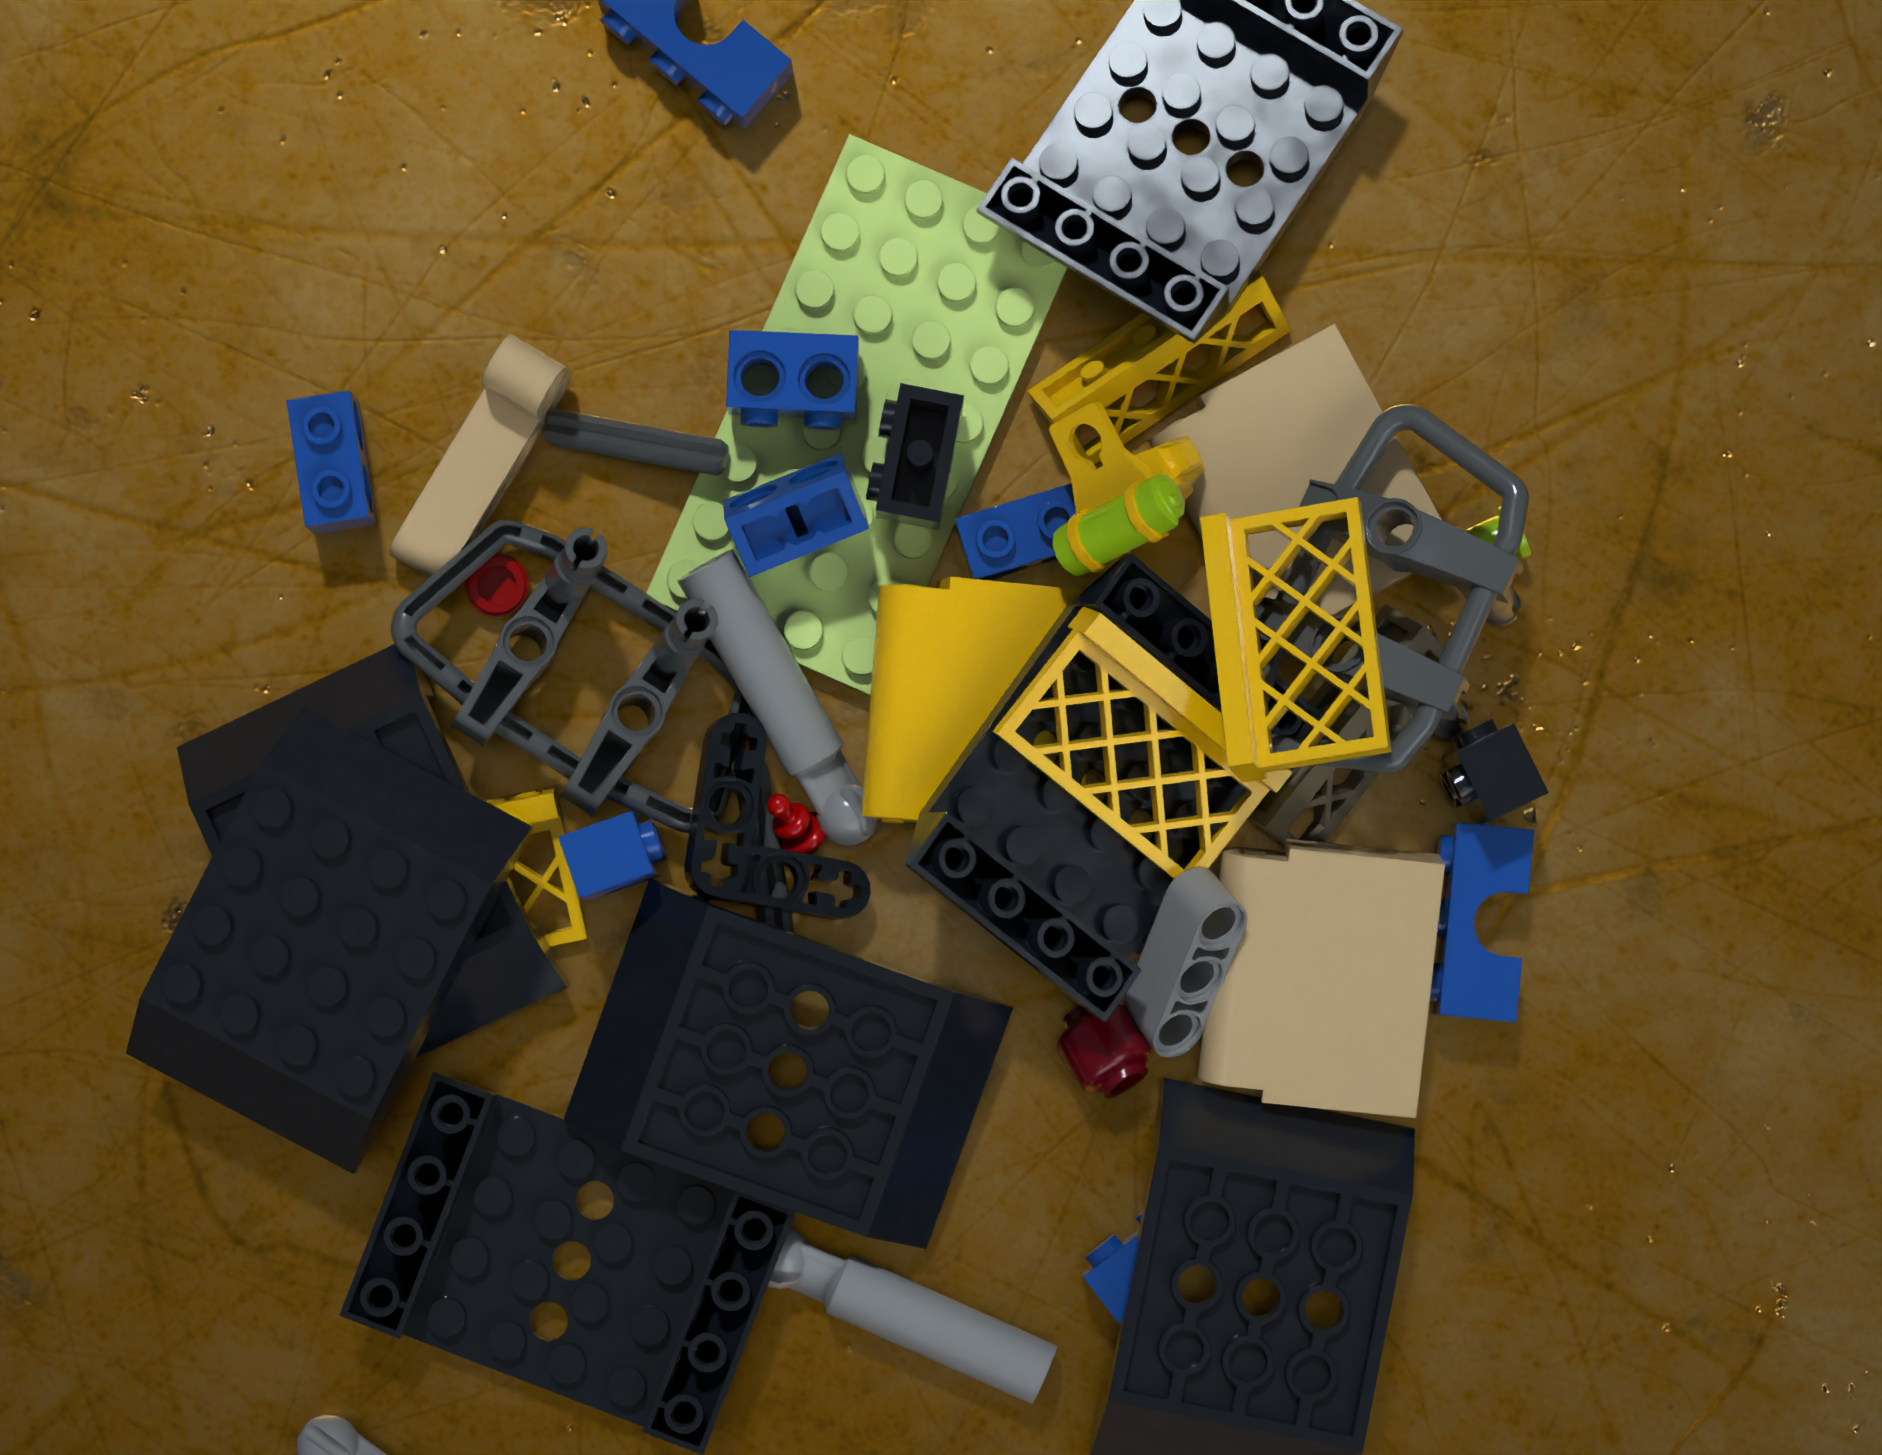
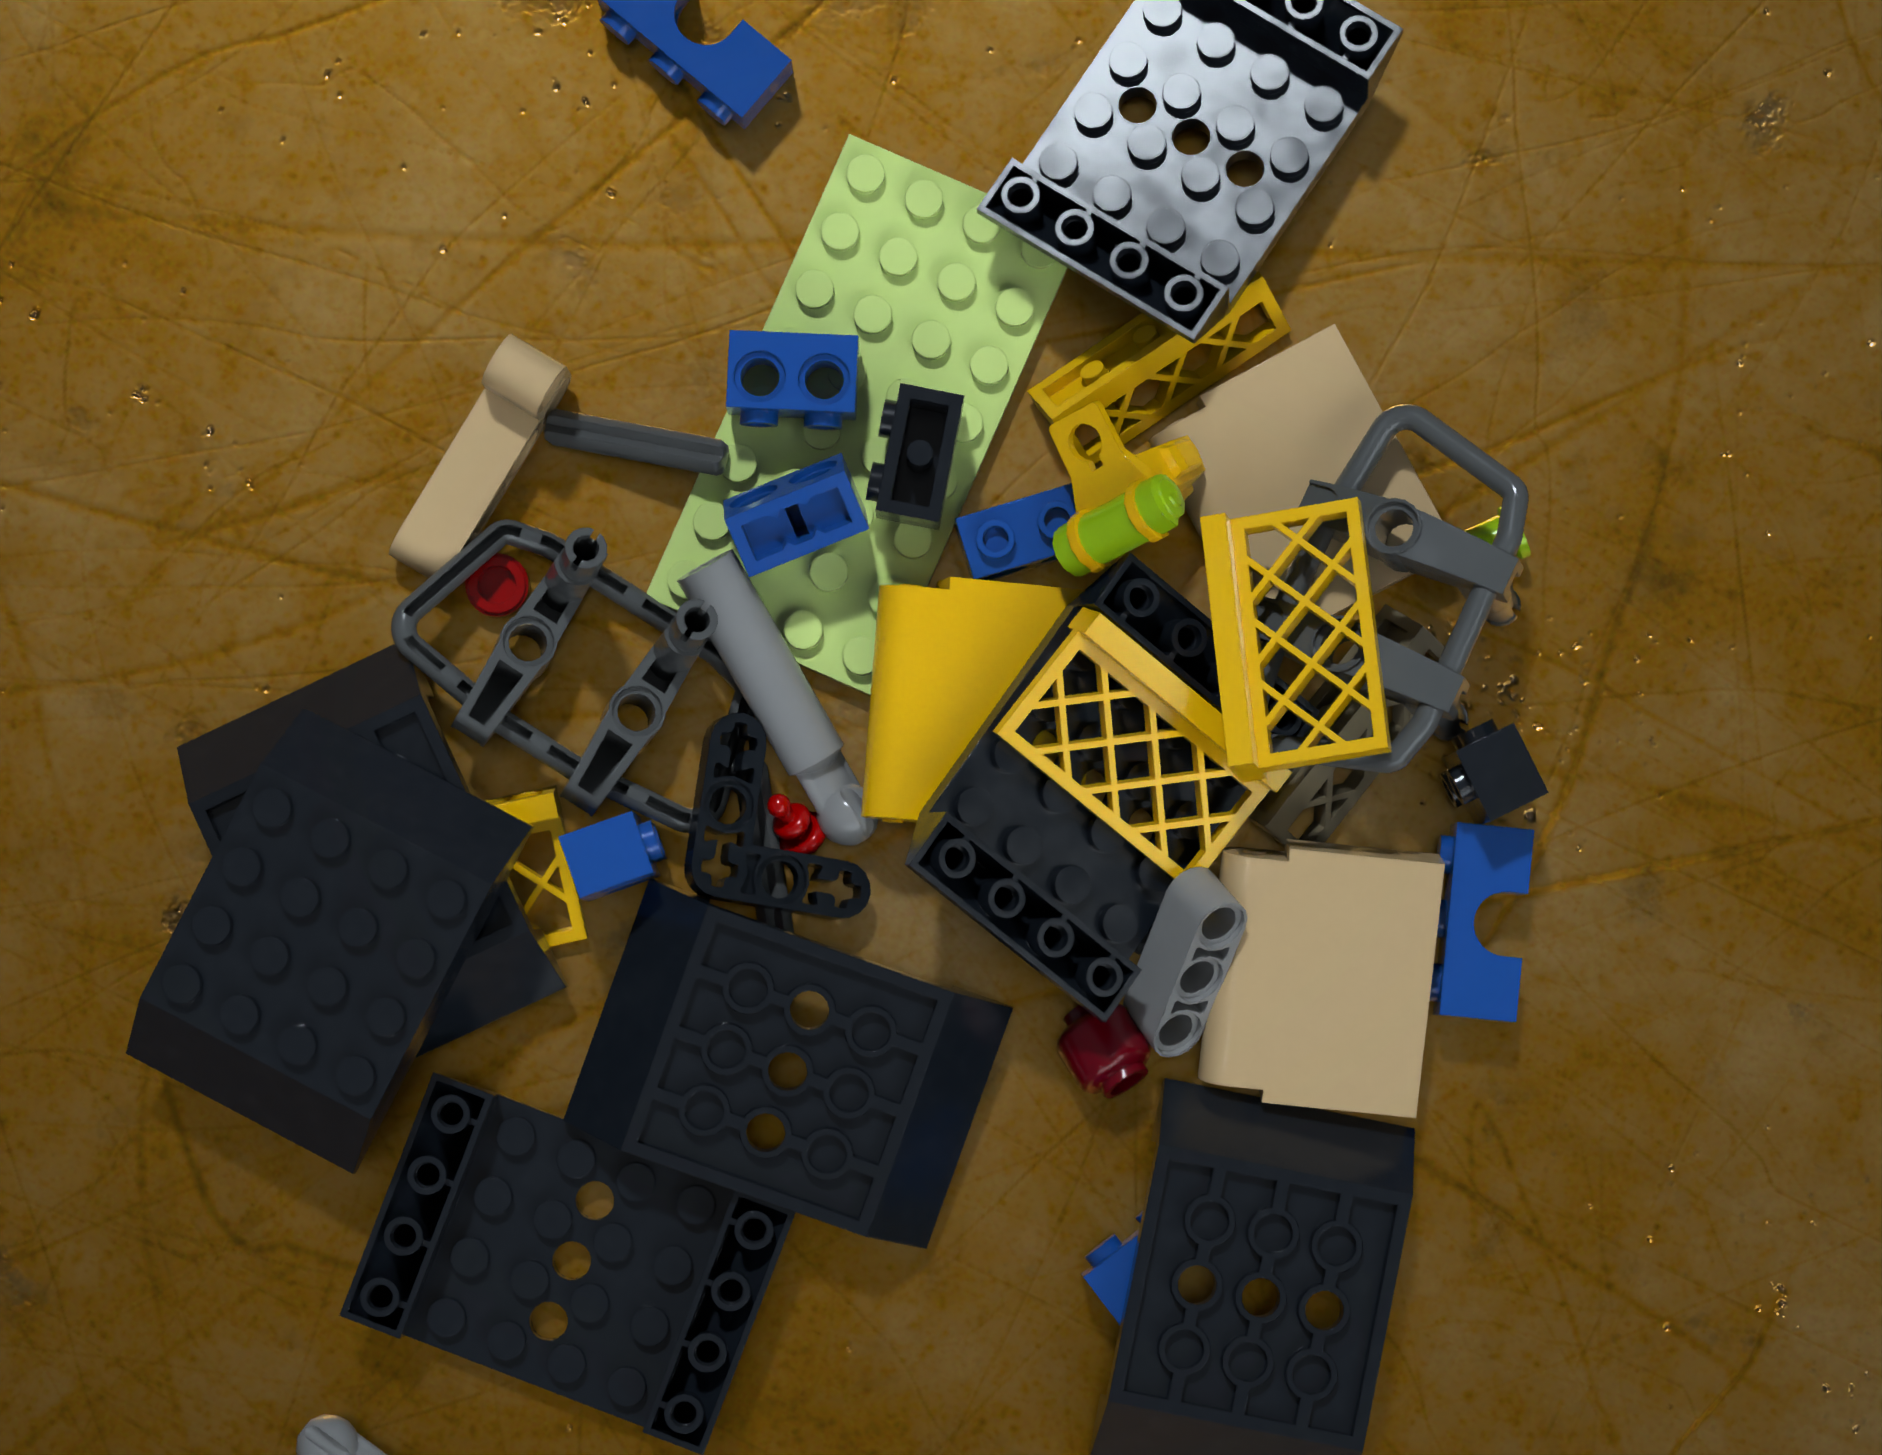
(331, 462): blue brick -> none
(916, 1318): light grey piece -> none

